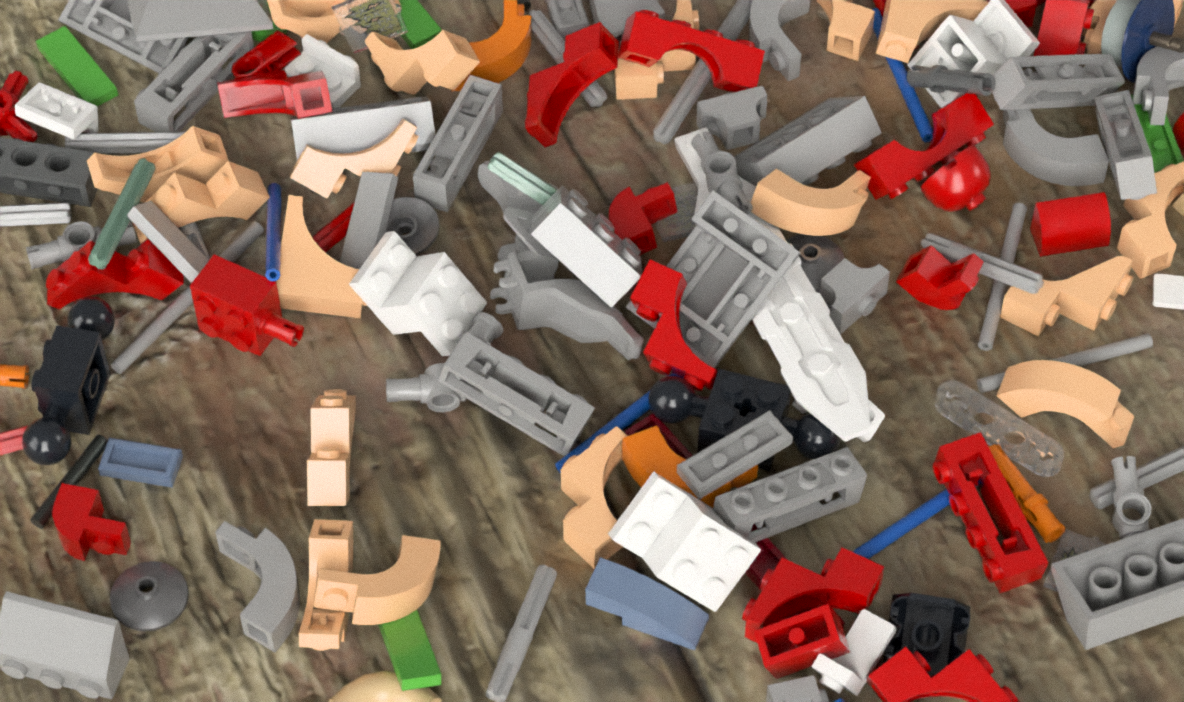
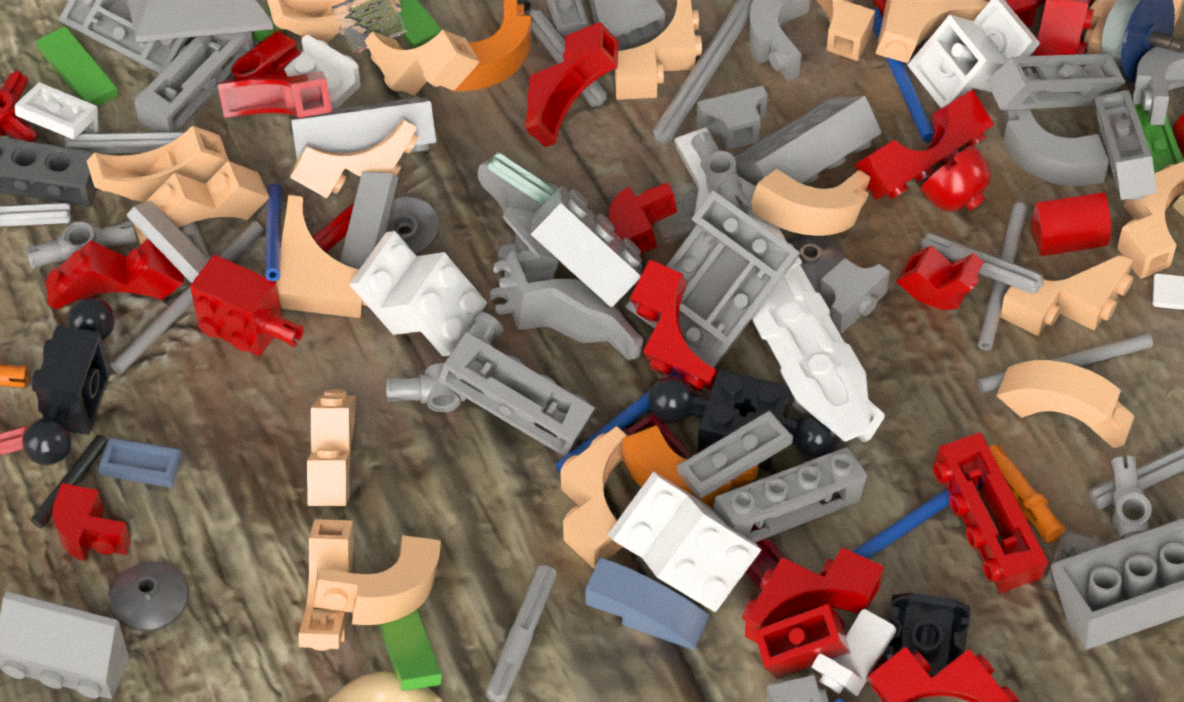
(118, 219): sand green axle -> none
(277, 603): light grey arch -> none
(458, 143): light grey brick -> none
(731, 63): red arch -> none
(940, 79): dark grey pin -> none
(1003, 423): clear beam -> none

